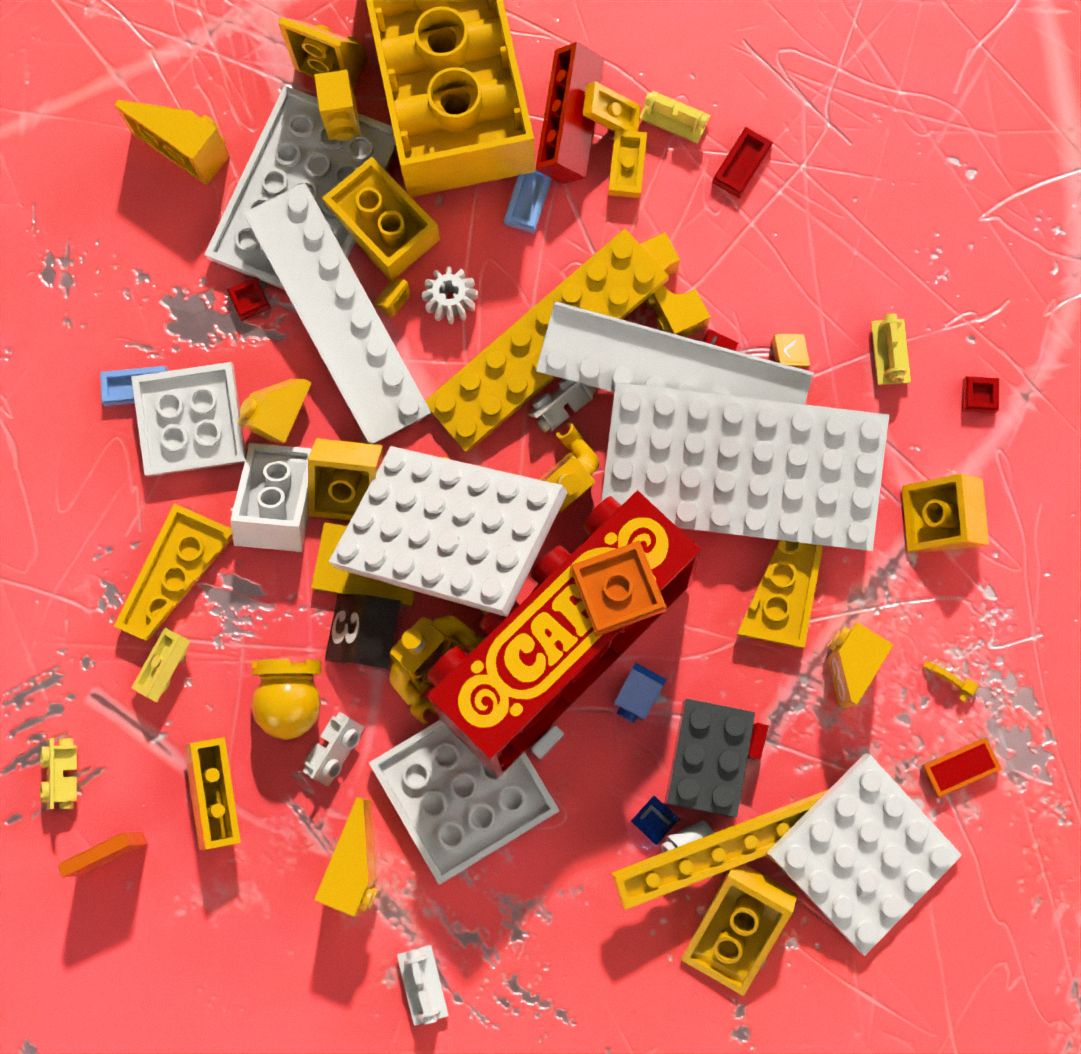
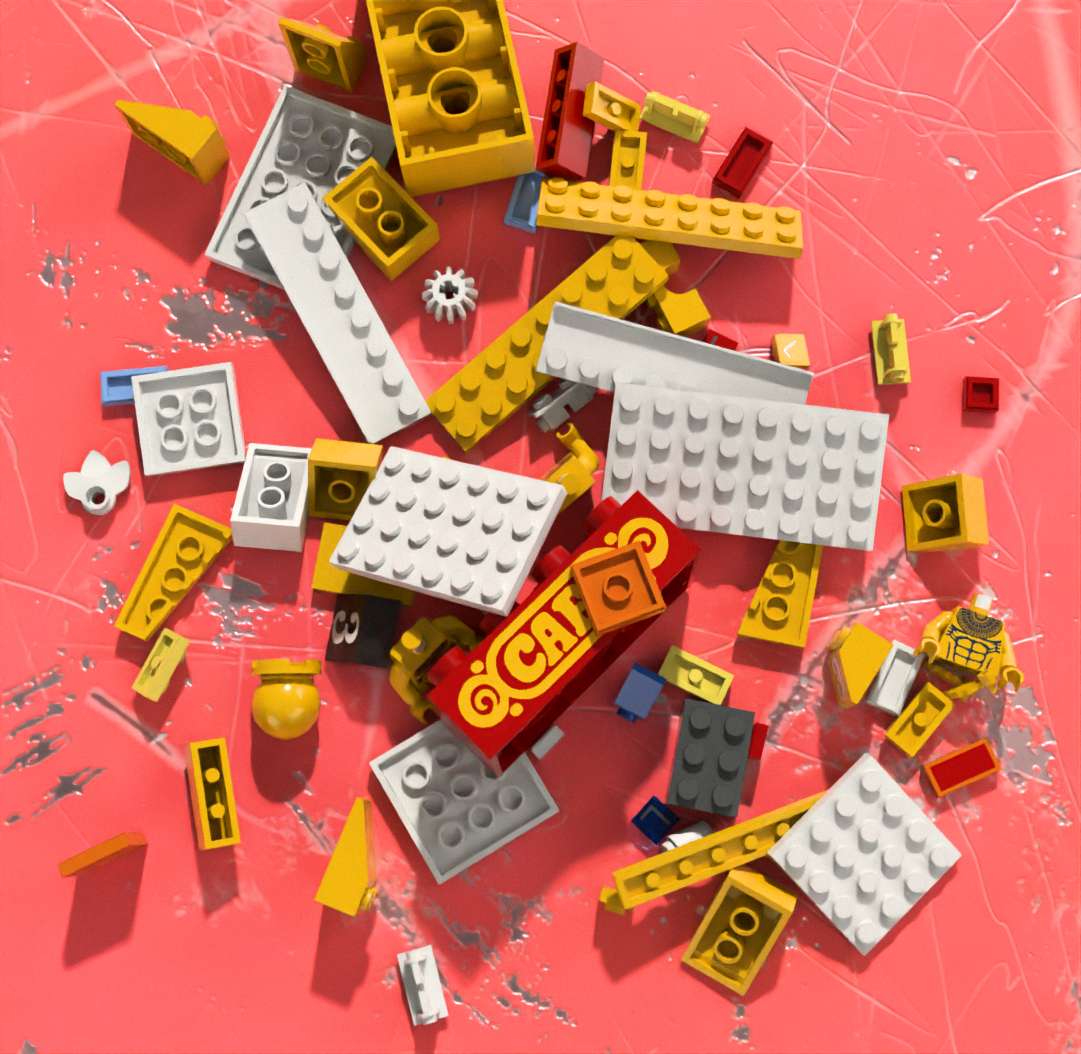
(56, 760): light yellow hinge -> none
(97, 478): none -> white plate
(248, 298): red tile -> none
(274, 409): yellow slope -> none
(326, 763): white hinge -> none
(337, 105): yellow brick -> none
(393, 297): yellow slope -> none
(611, 900): none -> yellow plate
(670, 217): none -> yellow plate
(695, 676): none -> light yellow plate
(894, 679): none -> white tile
(919, 719): none -> yellow plate
(971, 642): none -> yellow torso
(986, 679): none -> yellow piece

